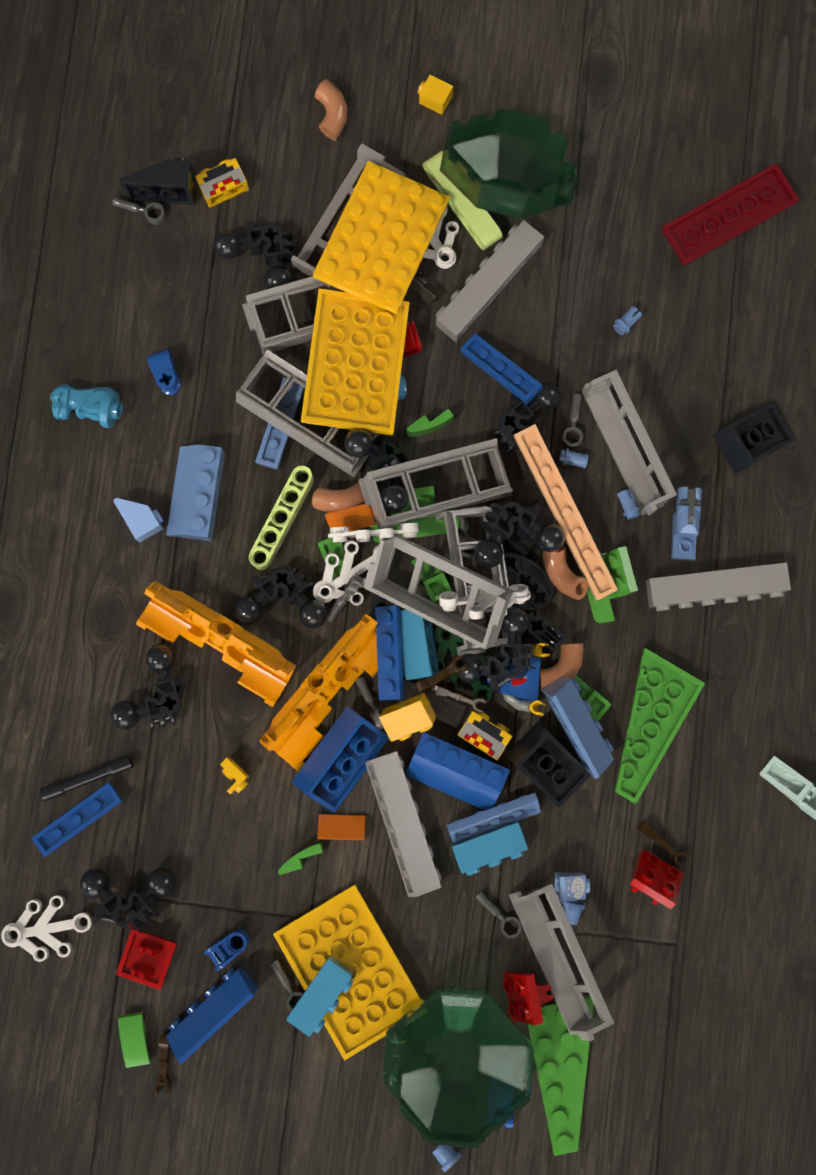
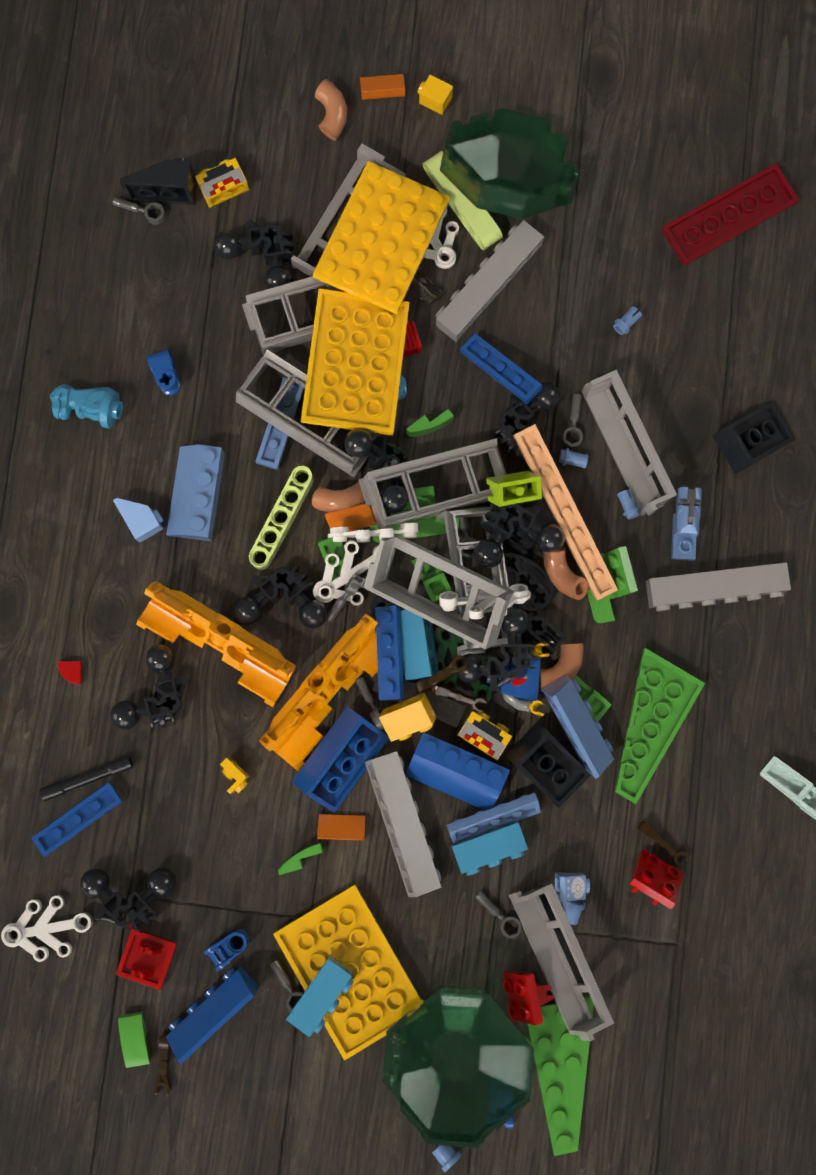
(71, 671): none -> red tile
(382, 86): none -> orange slope
(513, 488): none -> lime brick

